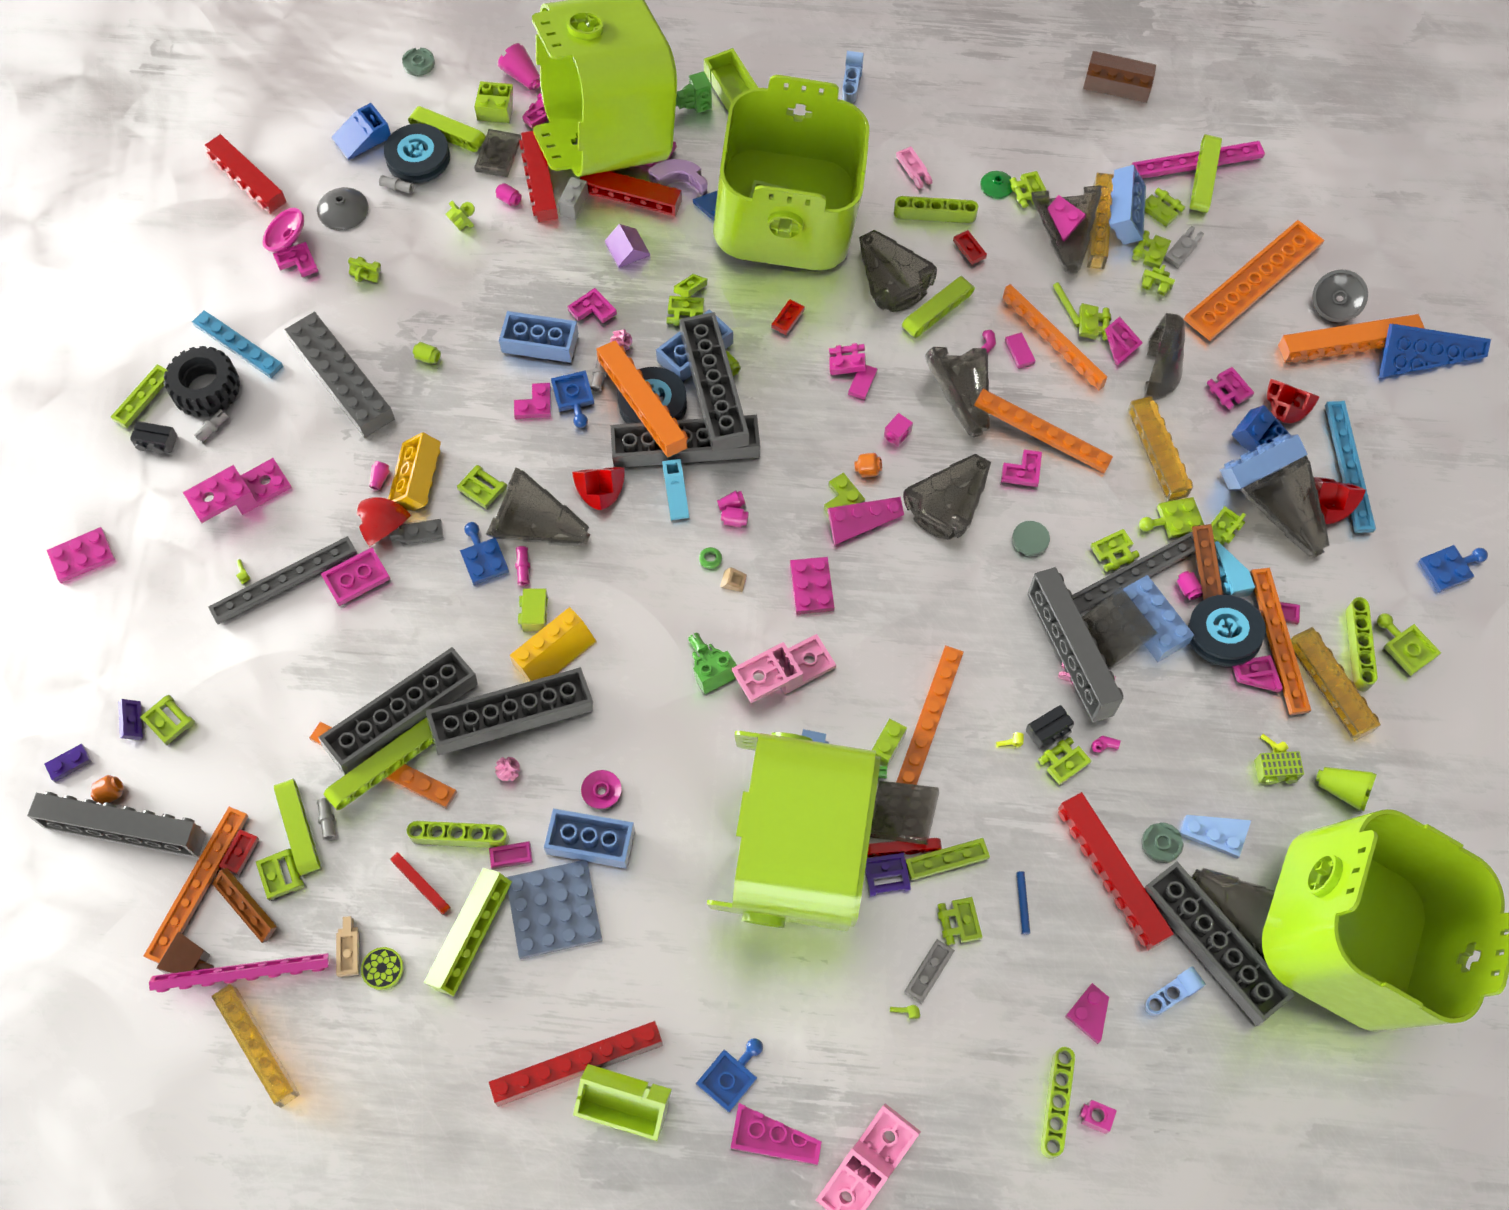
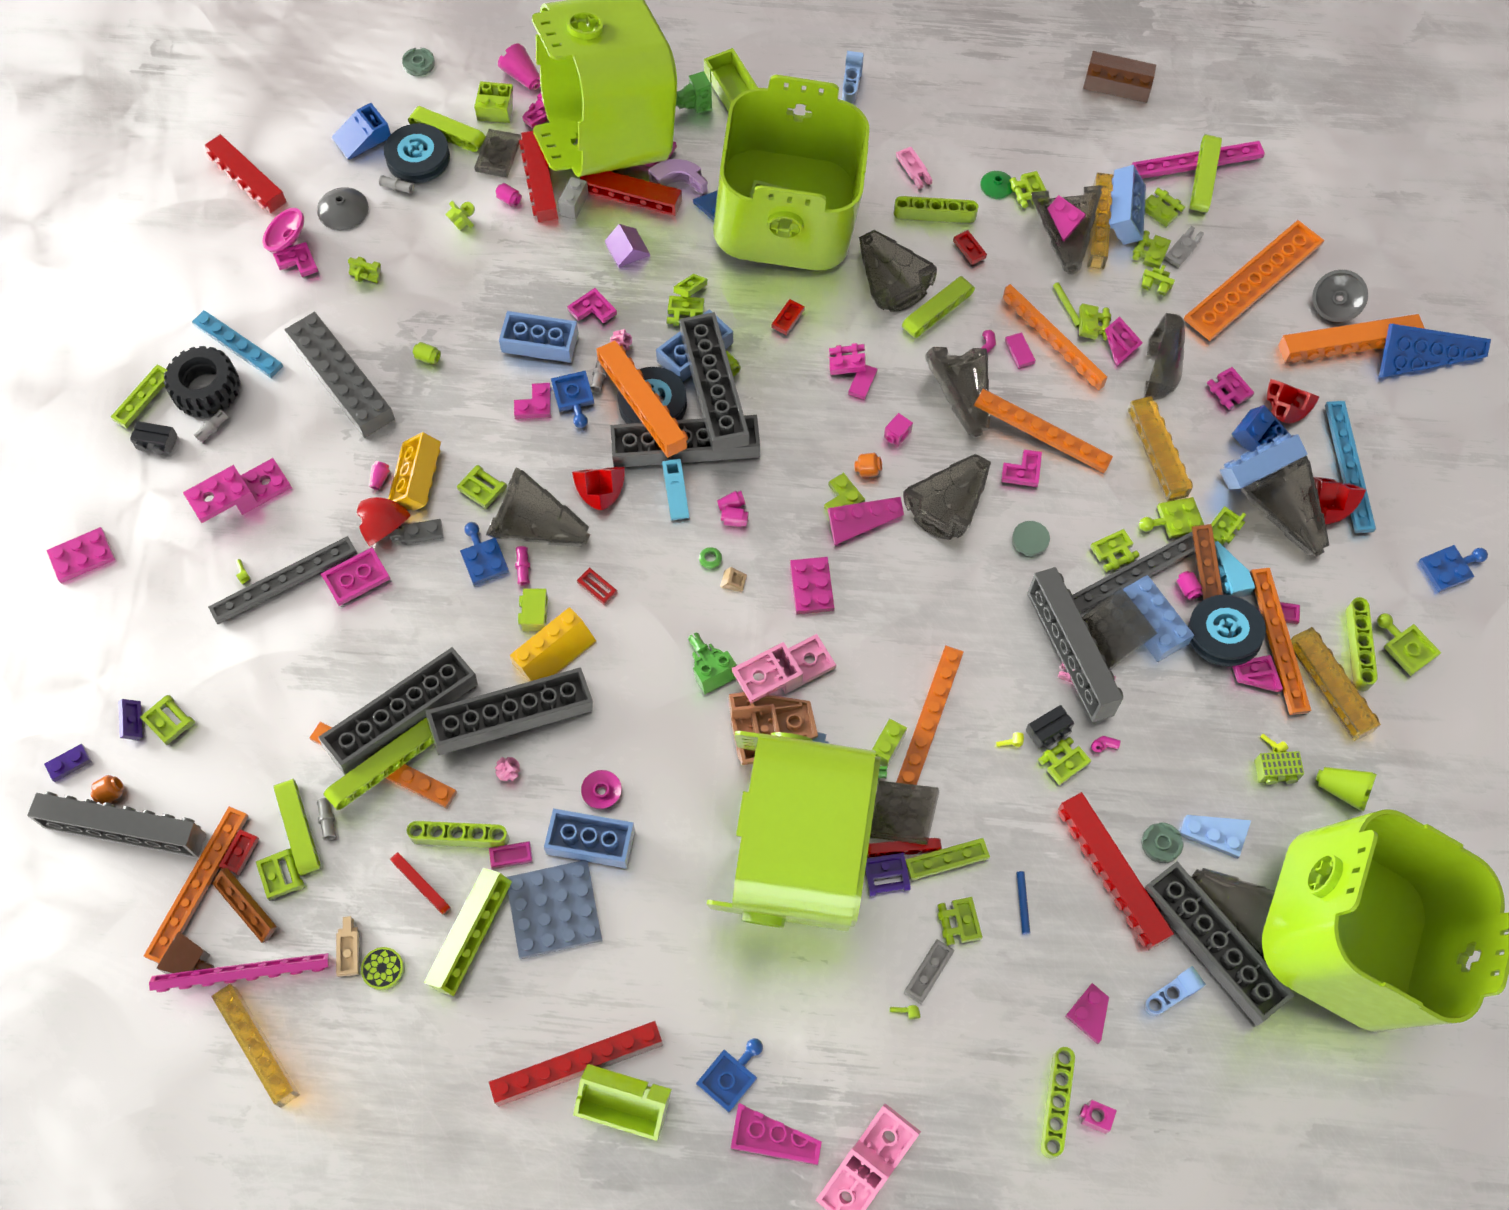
(608, 596): none -> red tile
(769, 716): none -> nougat wedge

